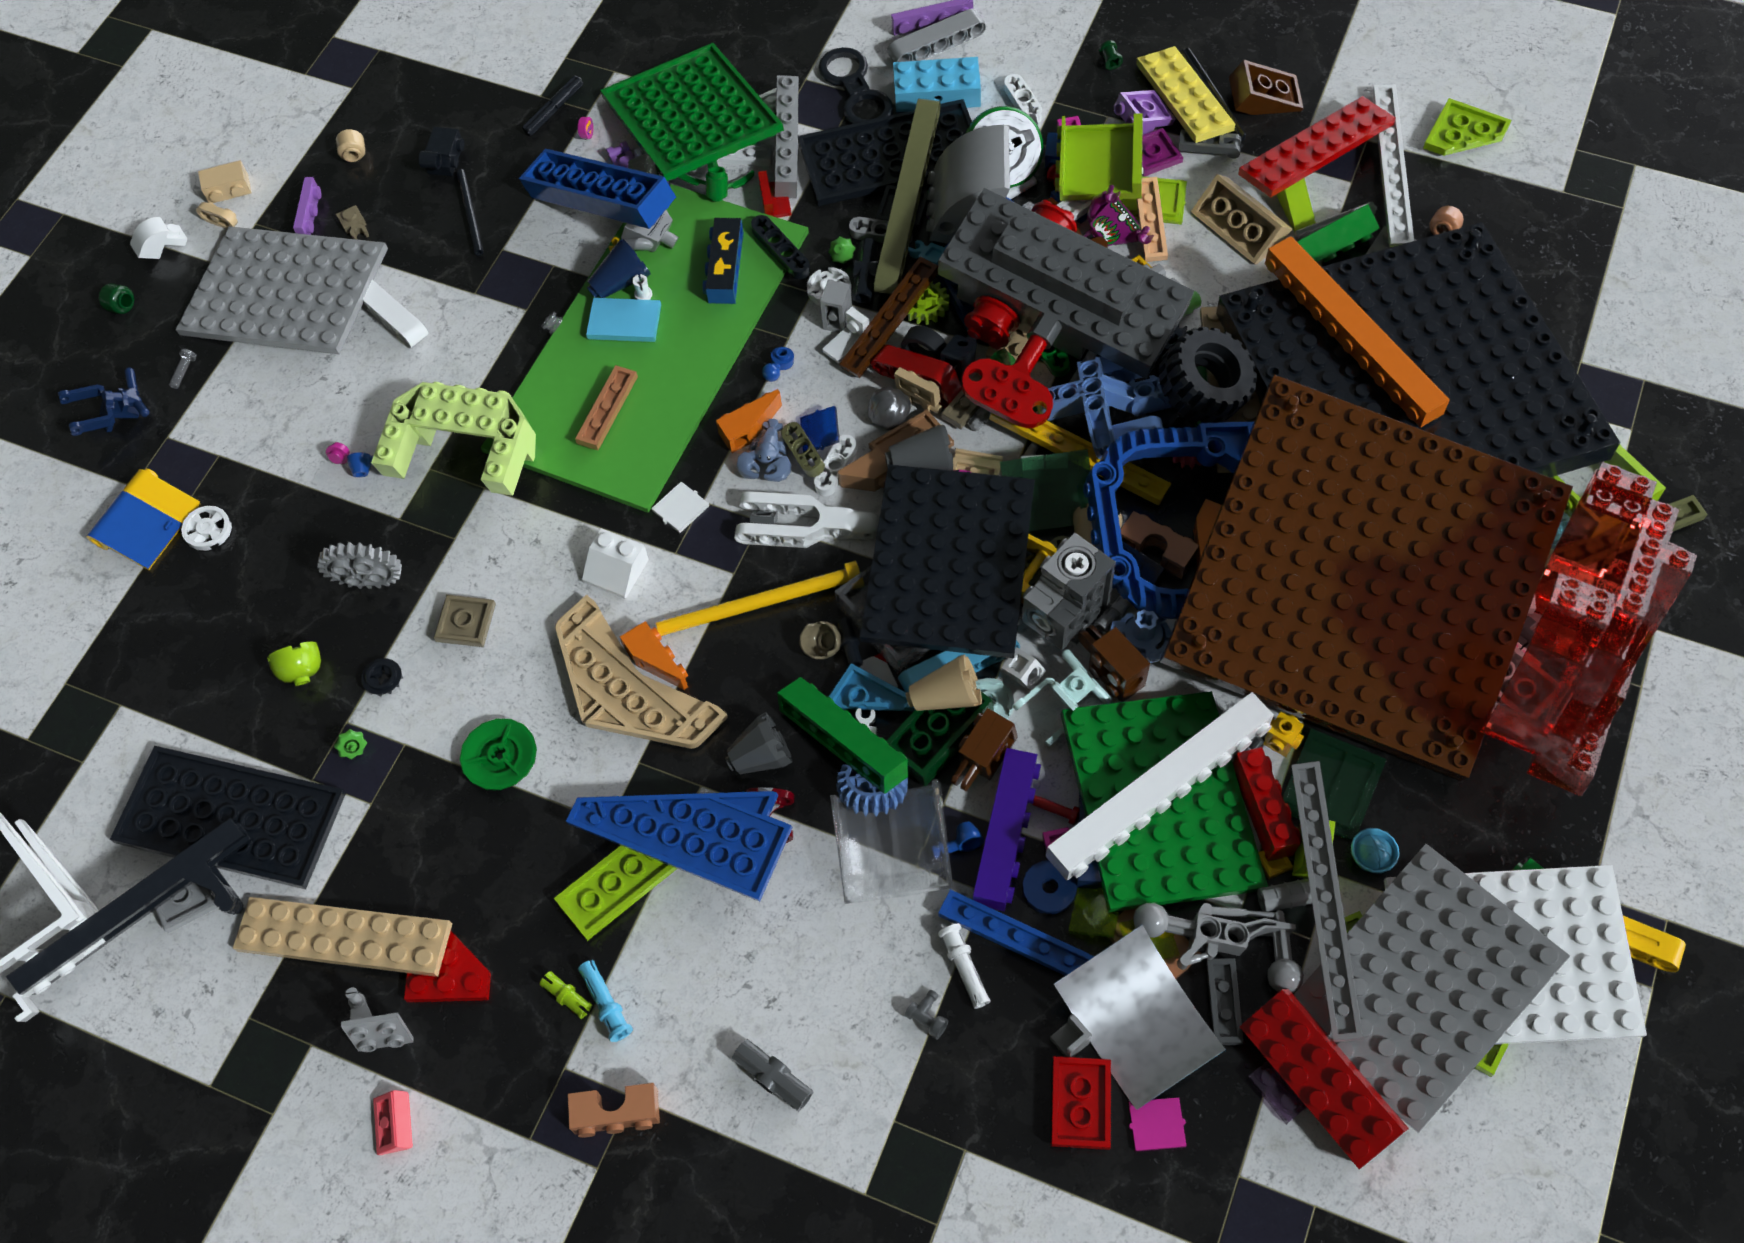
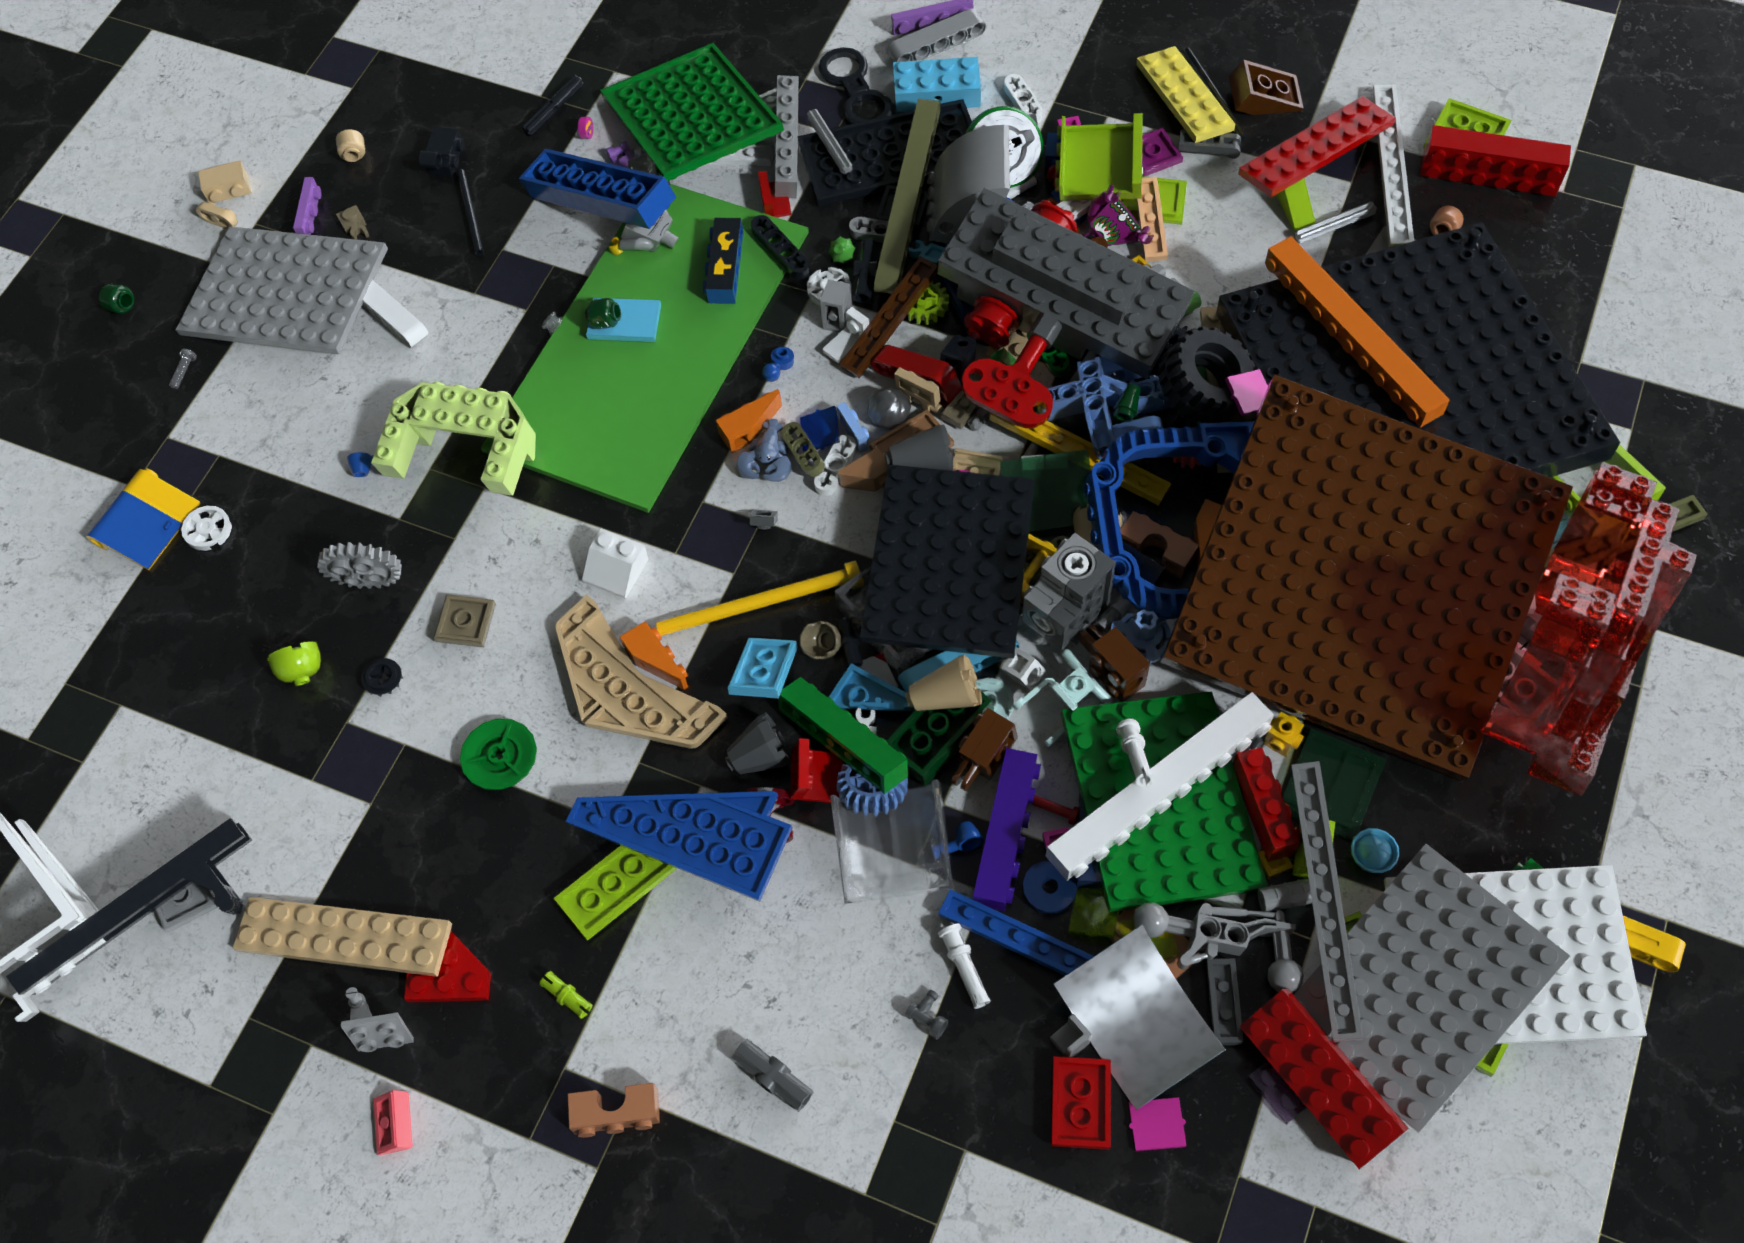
(114, 404): dark blue piece -> none
(152, 236): white brick -> none
(190, 795): black plate -> none
(337, 453): dark pink plate -> none
(350, 744): bright green piece -> none
(603, 313): none -> dark green head
(606, 407): nougat plate -> none
(609, 1011): medium azure pin -> none
(616, 271): dark blue cone -> none
(642, 290): white pin -> none
(680, 507): white piece -> none
(717, 181): green plant -> none
(763, 668): none -> medium azure tile
(813, 773): none -> red bracket
(829, 141): none -> light grey axle
(832, 523): white piece -> none
(849, 421): none -> light blue plate
(926, 337): black tyre -> none
(1109, 52): dark green bush -> none
(1127, 405): none -> dark green cone
(1133, 745): none -> white pin
(1146, 102): medium lavender plate -> none
(1240, 219): tan slope -> none
(1247, 390): none -> dark pink piece
(1340, 234): green brick -> none
(1495, 160): none -> red brick

